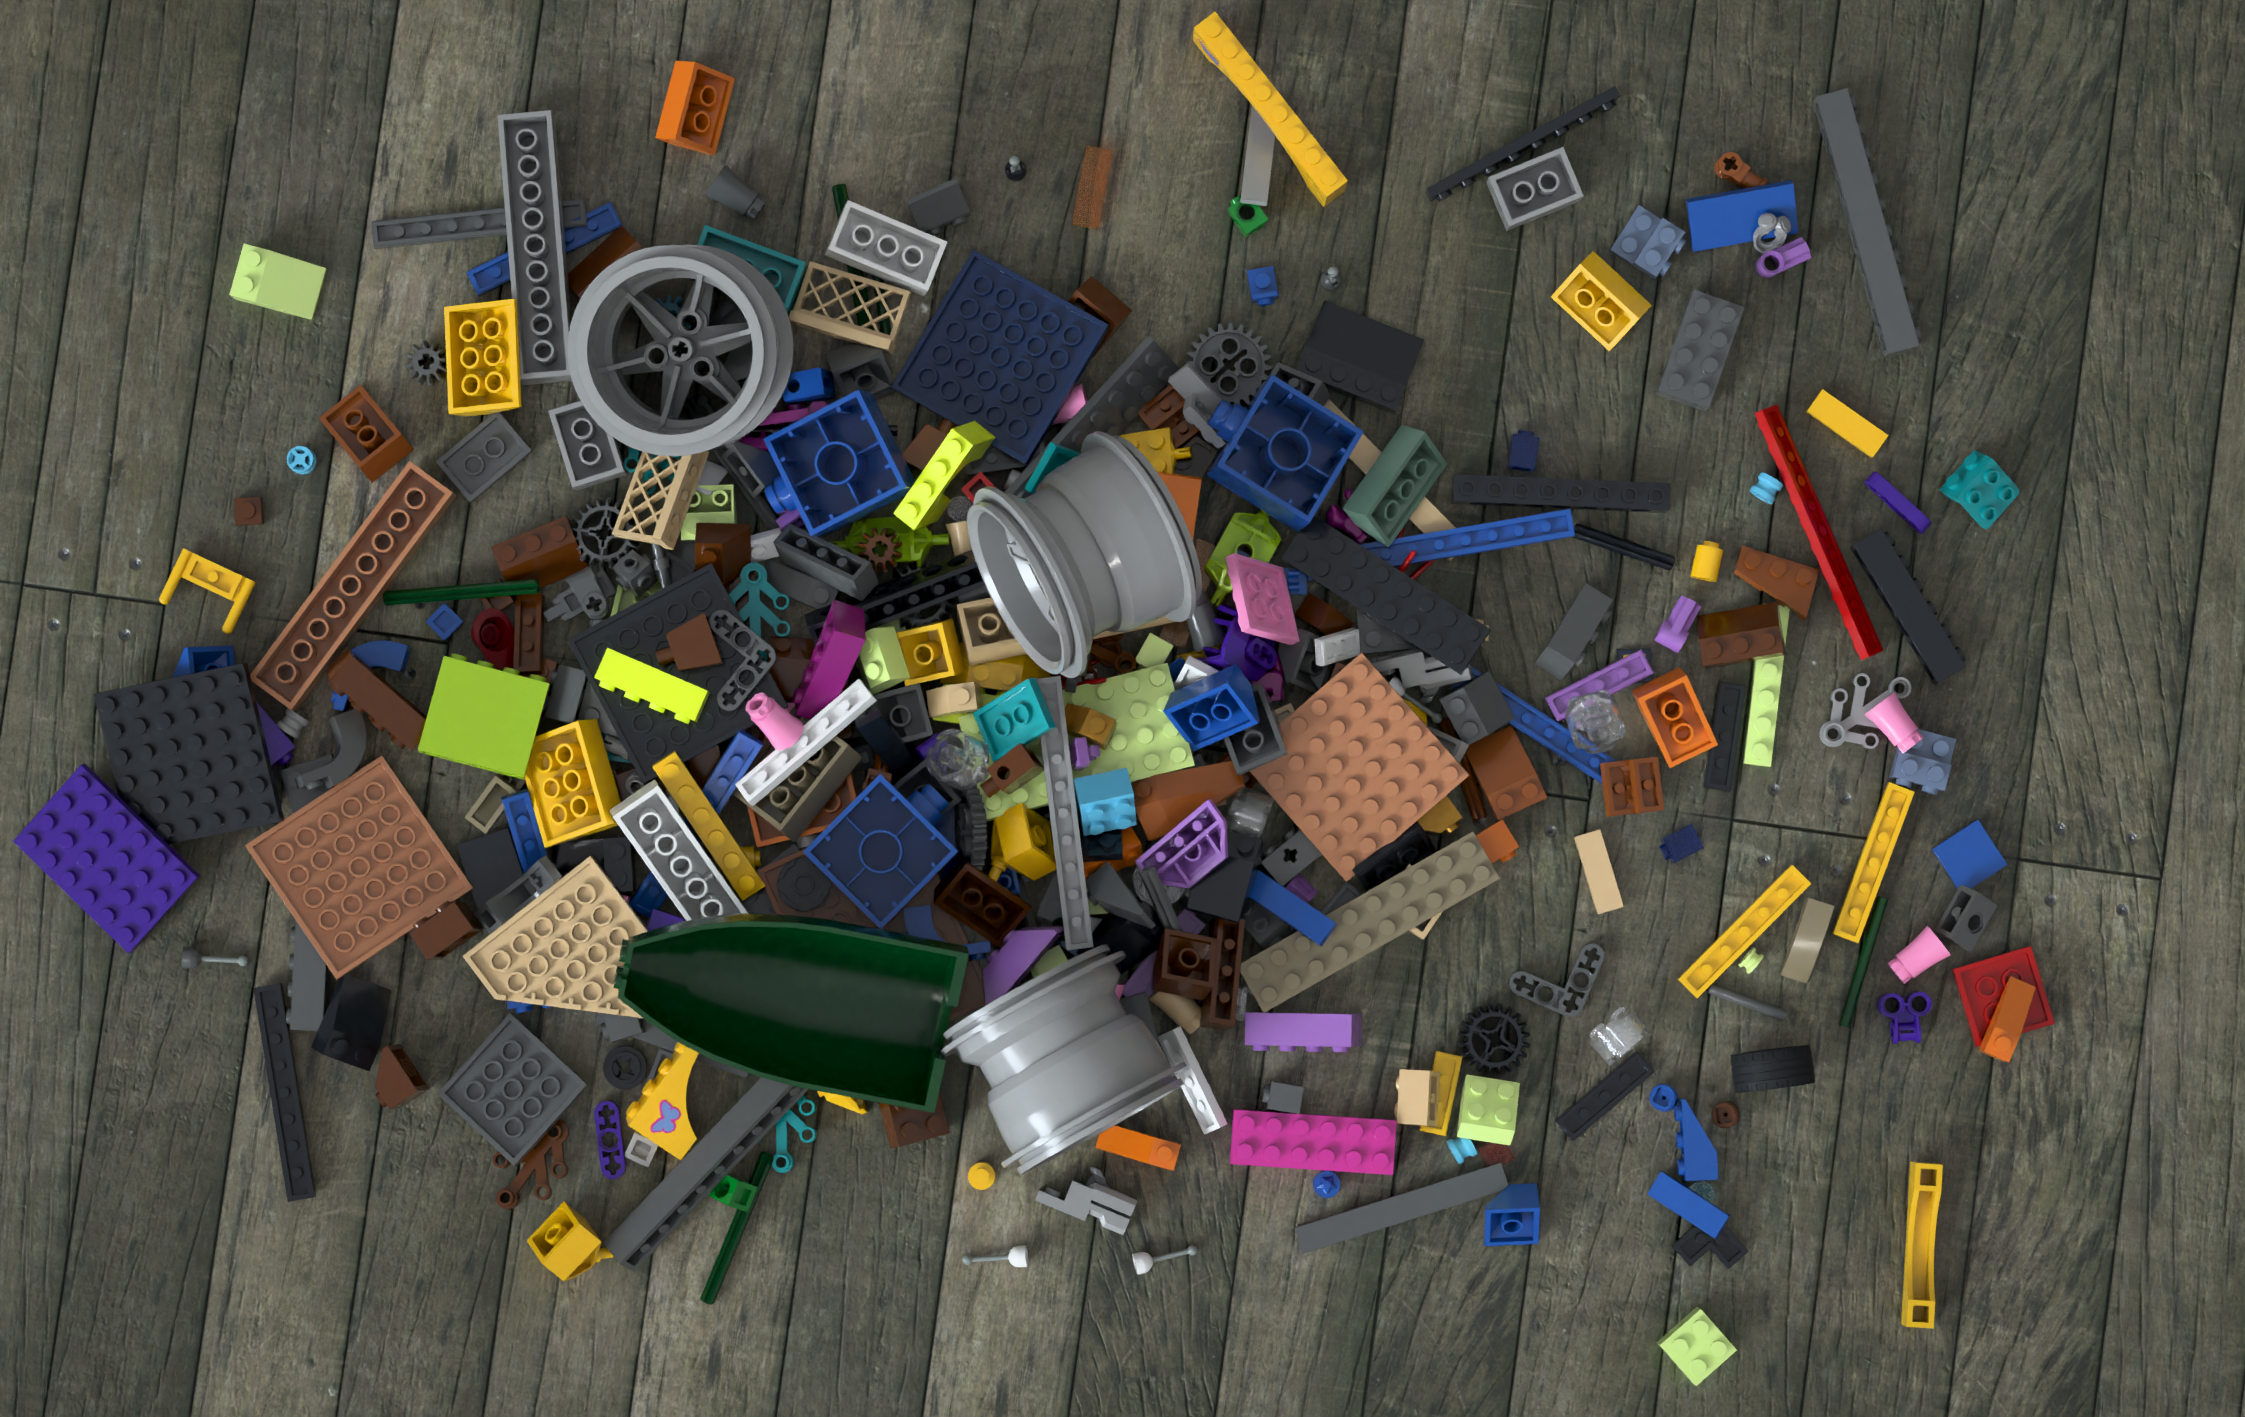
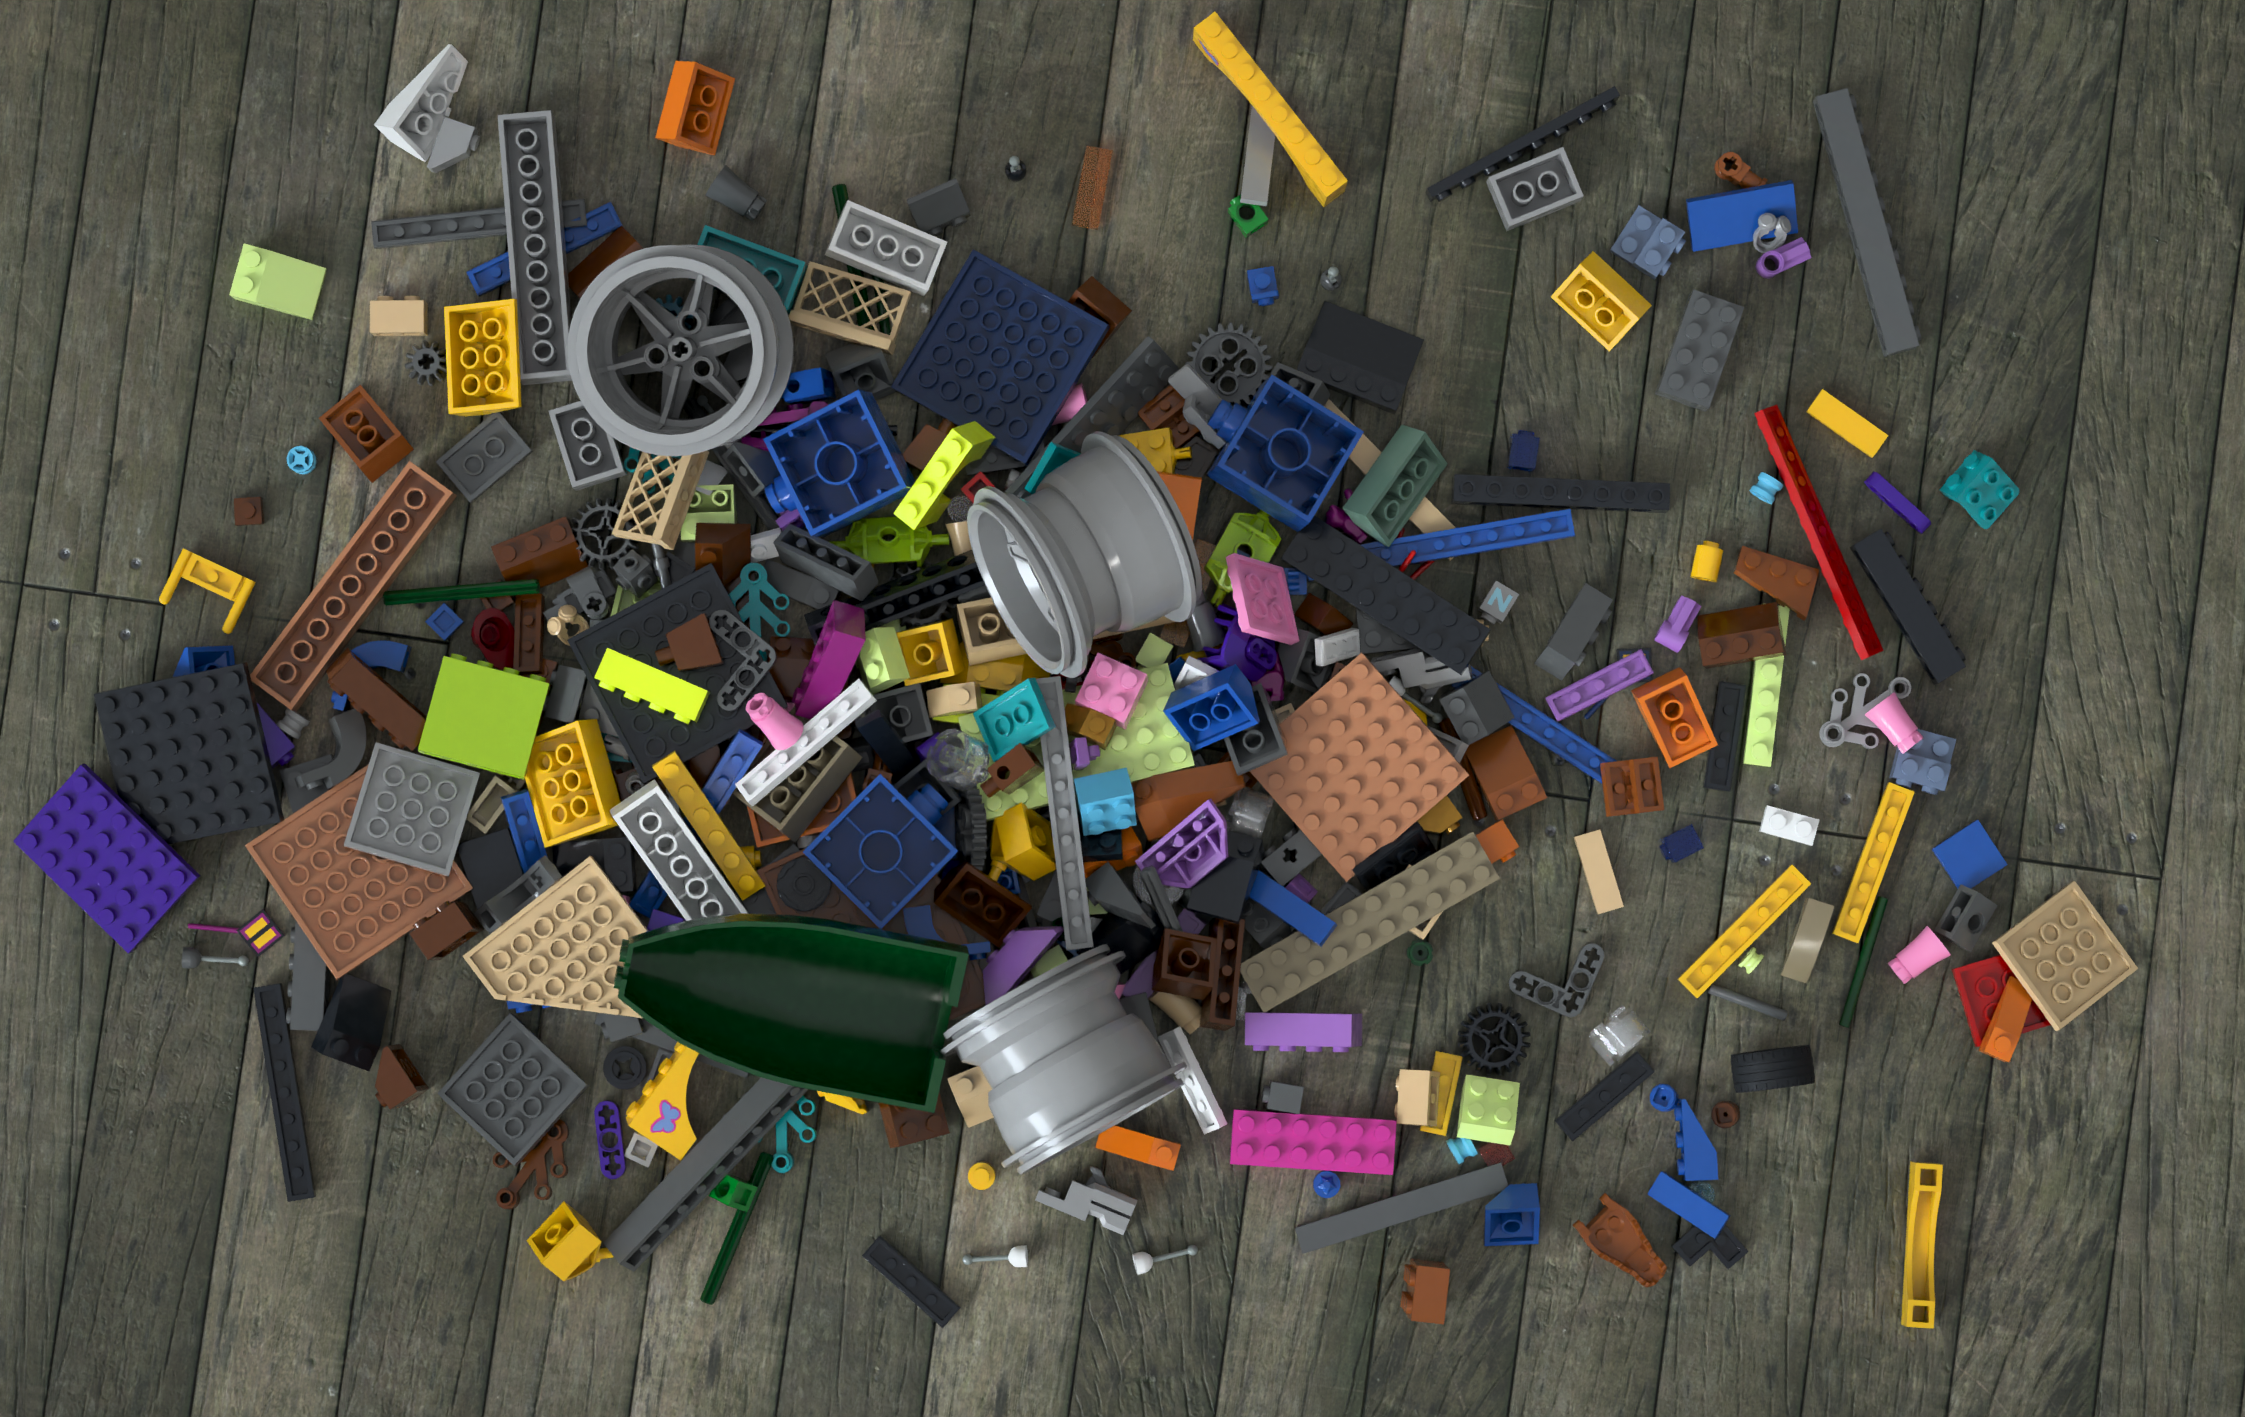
(258, 932): none -> piece
(399, 317): none -> tan brick
(412, 809): none -> light grey plate
(419, 109): none -> white wedge
(452, 144): none -> light grey slope
(566, 614): none -> tan piece
(888, 554): reddish brown gear -> none
(911, 1281): none -> black tile
(971, 1095): none -> tan slope
(1112, 689): none -> bright pink brick
(1412, 952): none -> dark green plate
(1425, 1291): none -> dark orange brick
(1497, 603): none -> light grey brick
(1594, 721): clear brick -> none
(1620, 1240): none -> dark orange animal
(1624, 547): black axle -> none
(1696, 1346): yellowish green brick -> none
(1789, 825): none -> white plate
(1904, 1016): dark purple piece -> none
(2065, 955): none -> tan plate

